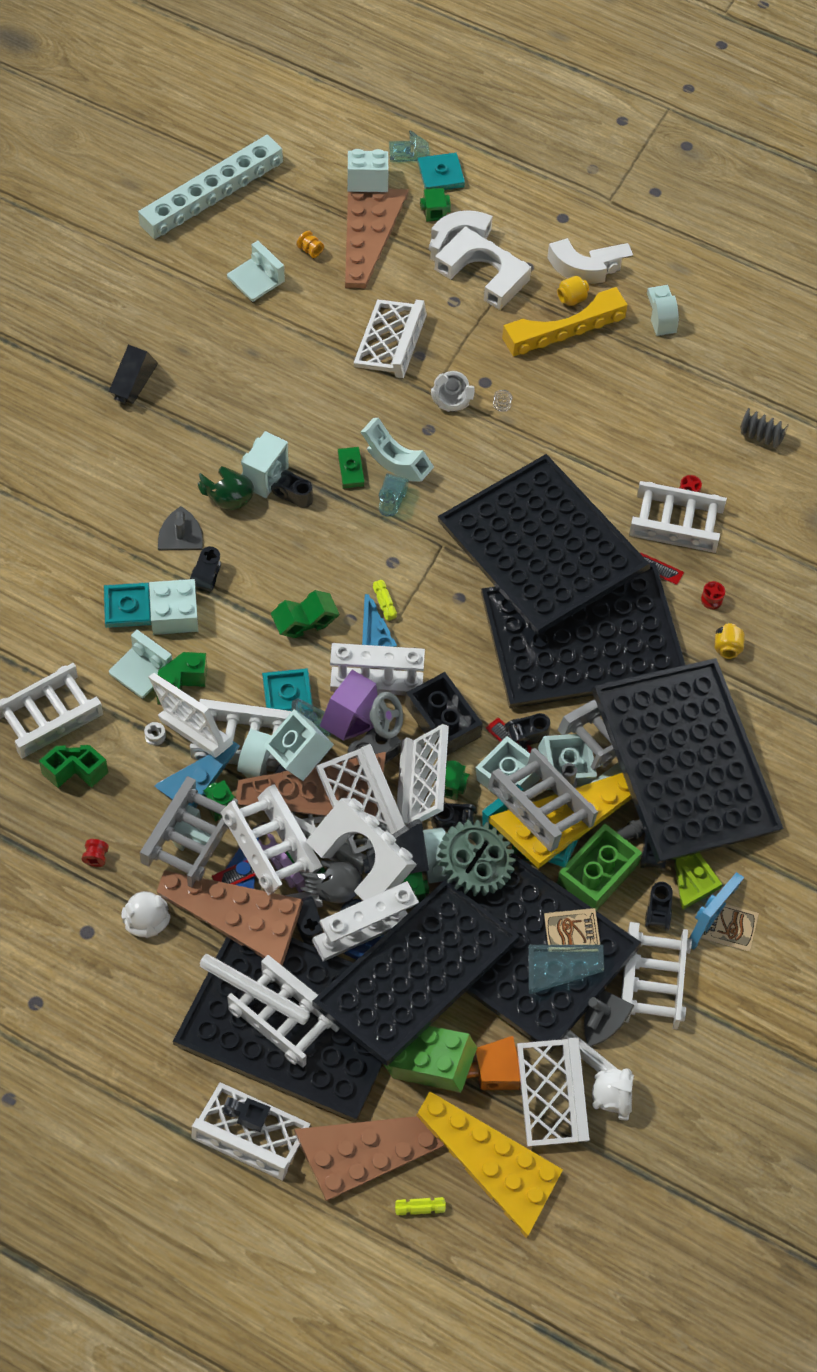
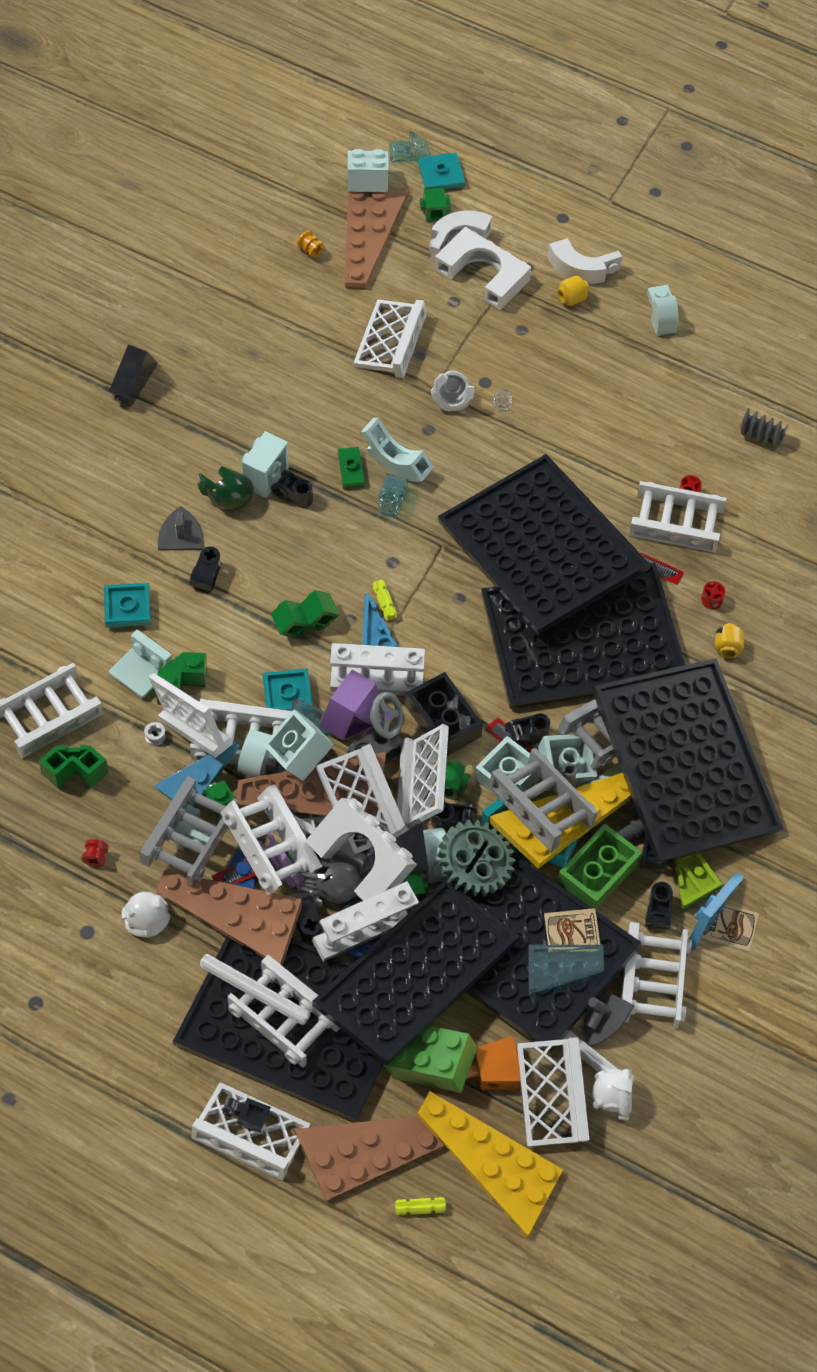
(173, 606): light aqua brick -> none
(210, 187): light aqua brick -> none
(258, 274): light aqua bracket -> none
(528, 335): yellow arch -> none
(624, 250): white sticker -> none

